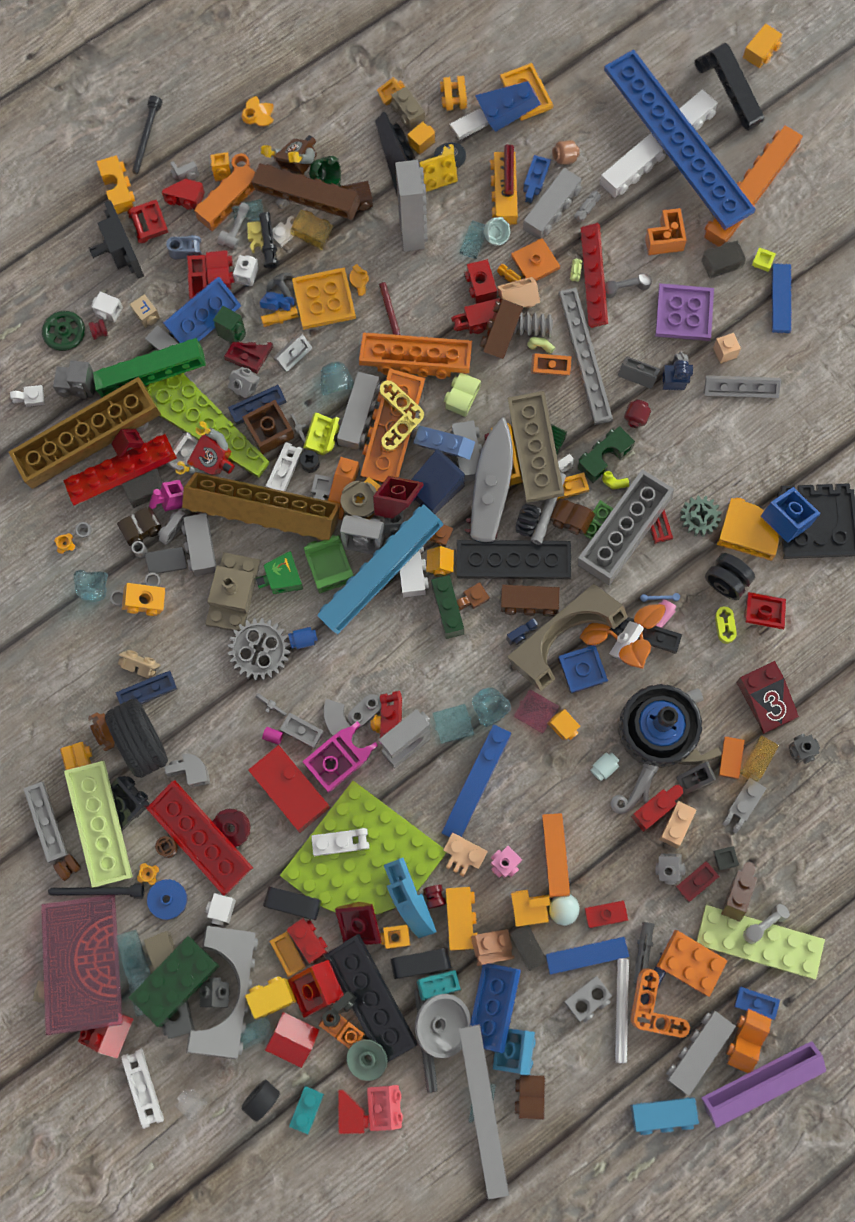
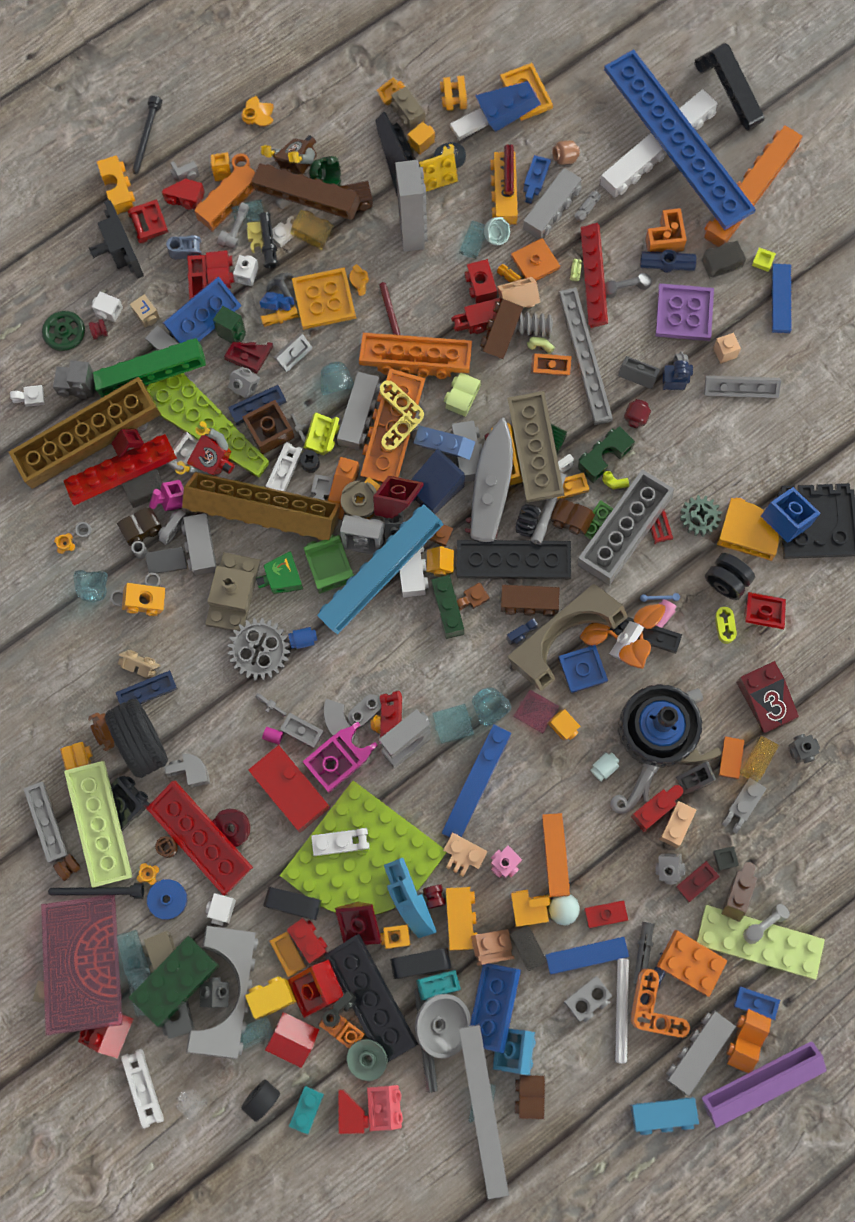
(679, 261): none -> dark blue piece
(762, 46): light orange brick -> none

